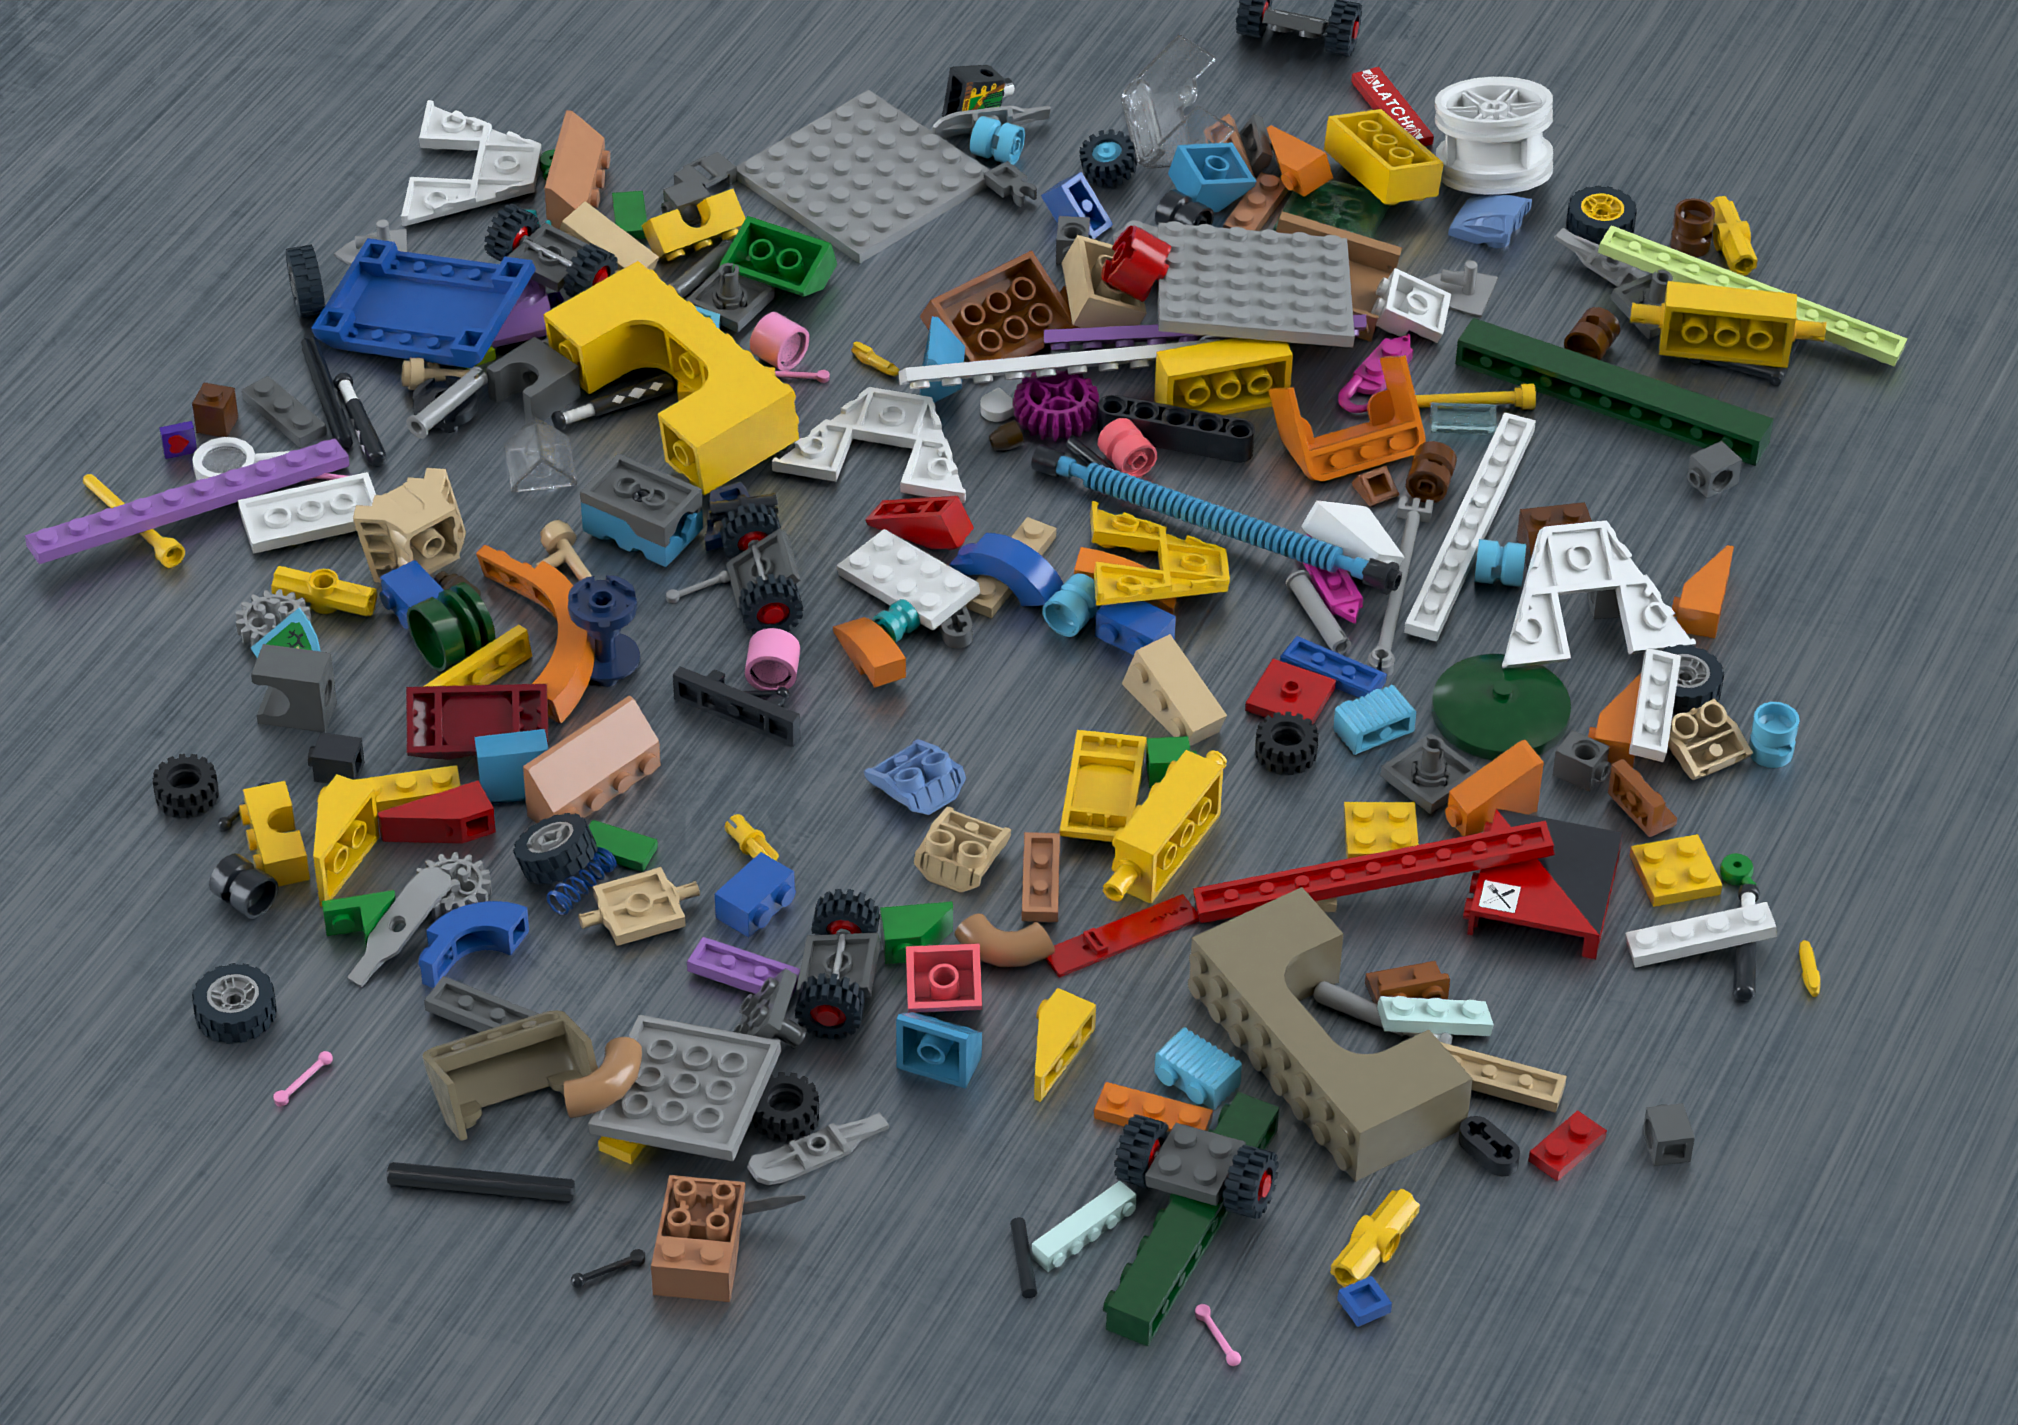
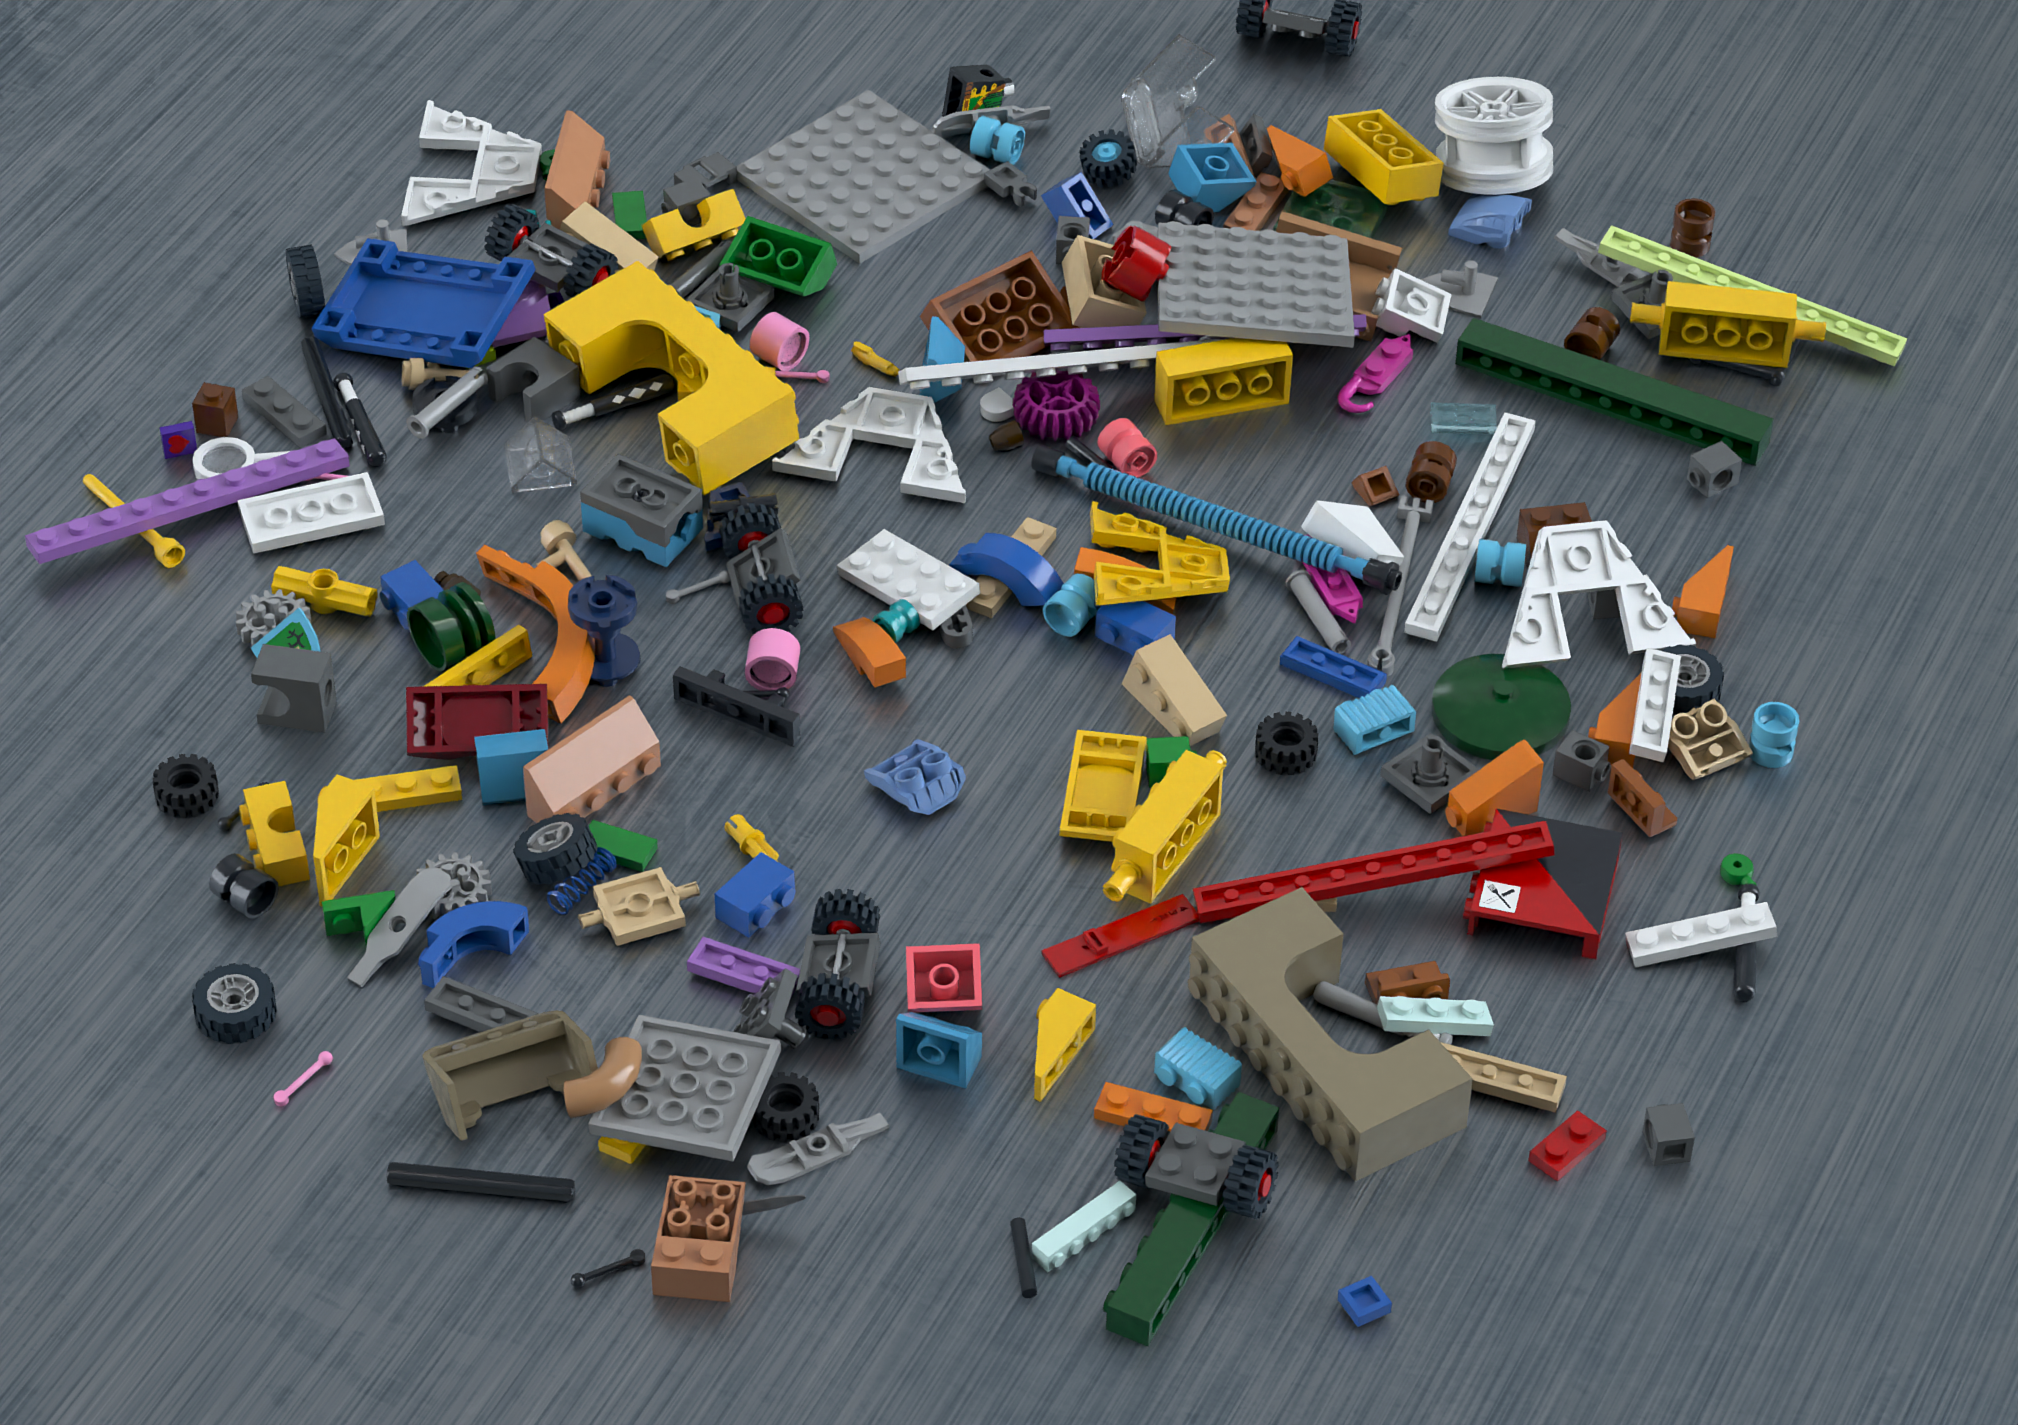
(336, 755): black brick -> none
(412, 524): tan slope -> none
(440, 818): red slope -> none
(913, 926): green slope -> none
(925, 521): red slope -> none
(959, 850): tan slope -> none
(1005, 947): medium nougat cylinder -> none
(1040, 877): nougat plate -> none
(1182, 428): black beam -> none
(1202, 1313): bright pink hinge -> none
(1290, 690): red plate -> none
(1375, 1238): yellow piece -> none
(1379, 827): yellow plate -> none
(1383, 95): red tile -> none
(1390, 434): orange windscreen -> none
(1487, 1147): black beam -> none
(1521, 397): yellow piece -> none
(1598, 208): black wheel -> none
(1675, 870): yellow plate -> none
(1733, 237): yellow piece -> none
(1810, 973): yellow piece -> none

